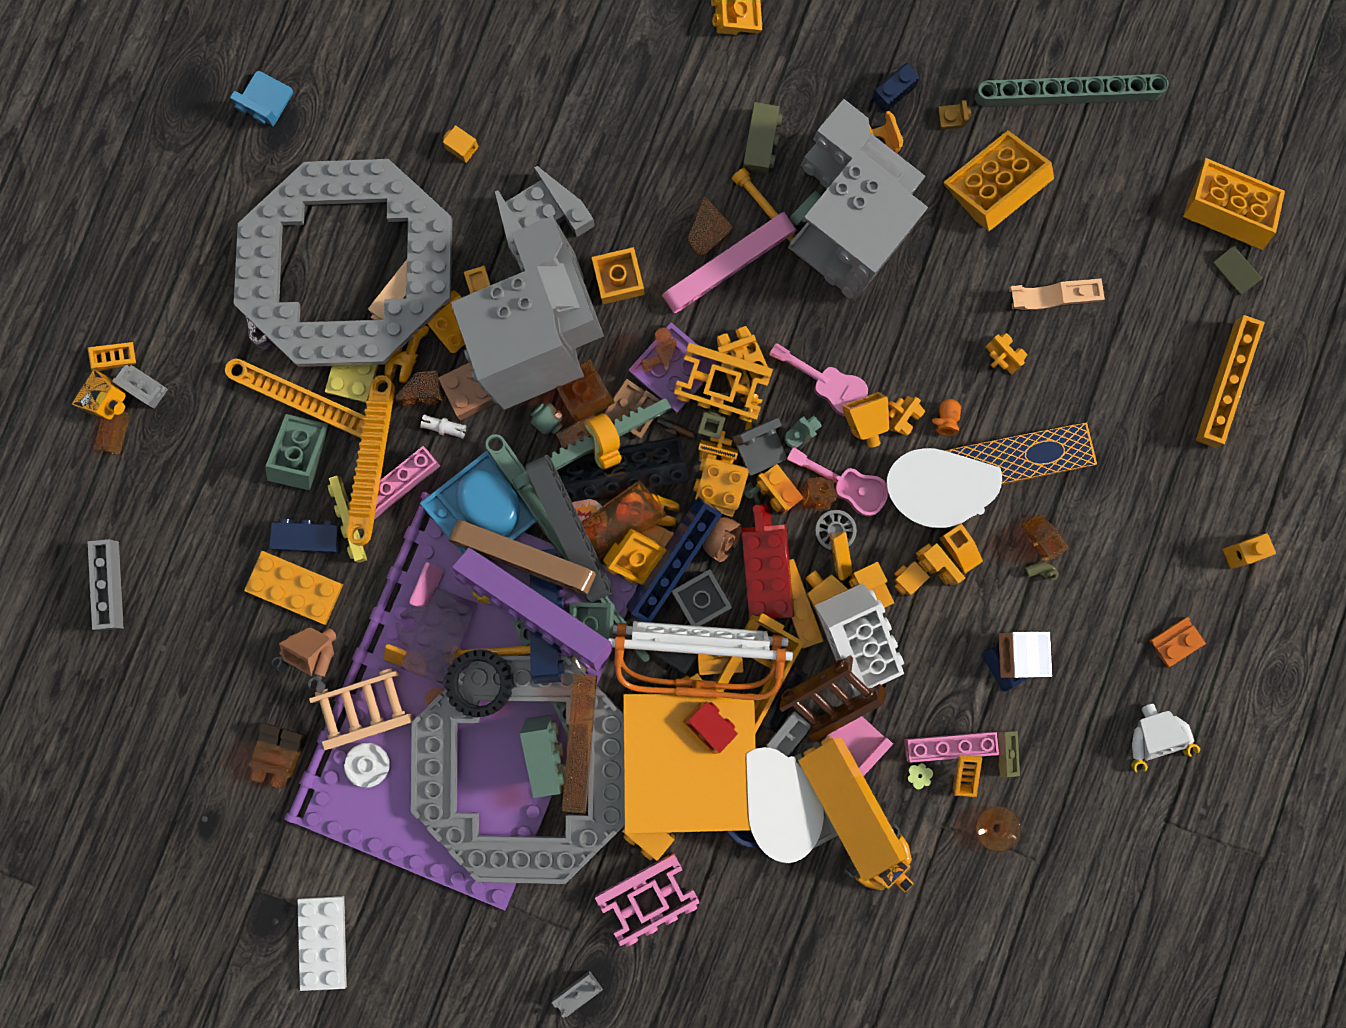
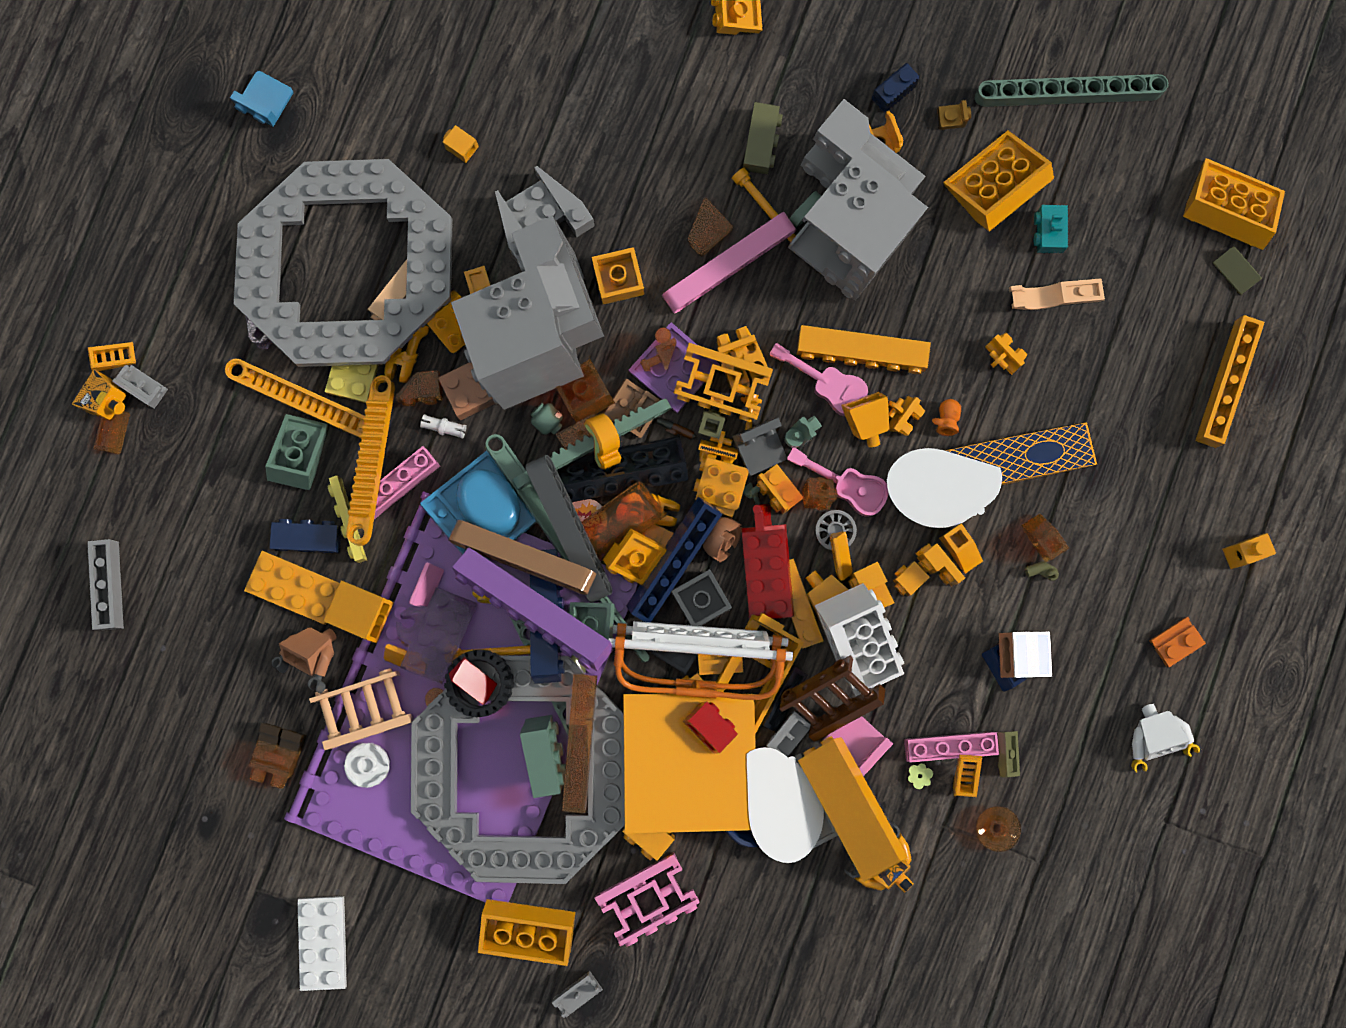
(358, 611): none -> light orange brick
(472, 681): none -> slope
(526, 932): none -> light orange brick
(863, 349): none -> light orange brick
(1051, 229): none -> teal brick

